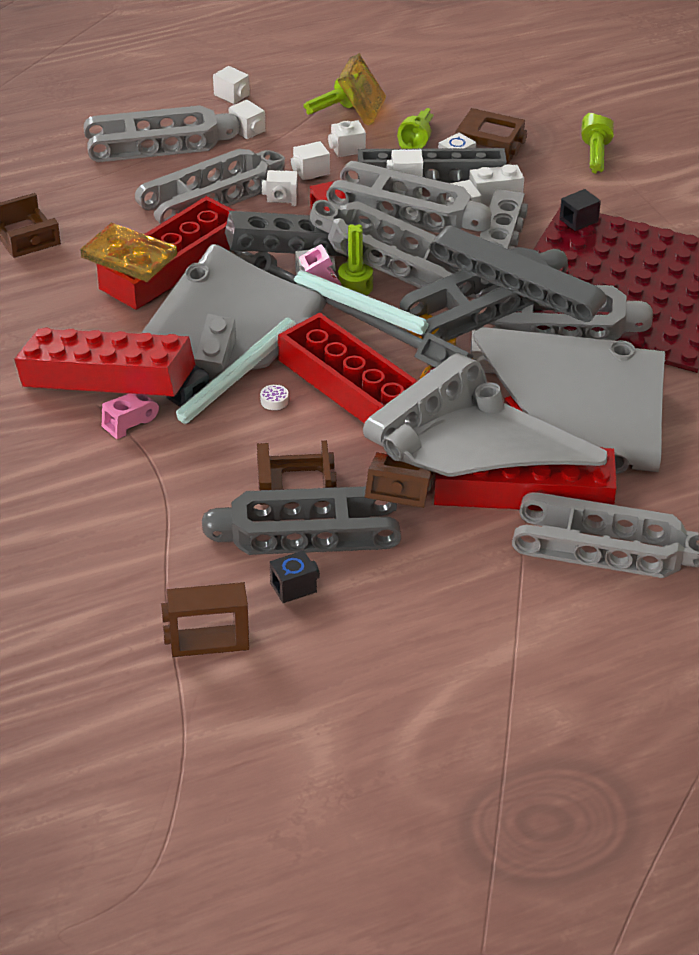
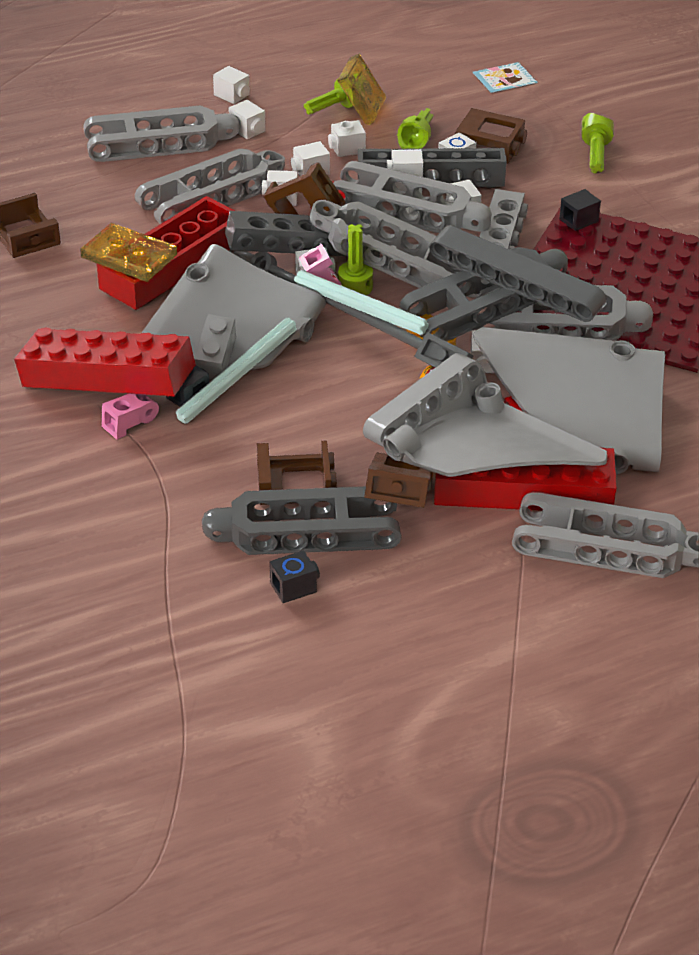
(206, 601): reddish brown window -> none
(274, 397): white tile -> none
(313, 185): none -> reddish brown window
(341, 366): red brick -> none
(502, 178): white brick -> none
(504, 77): none -> sticker

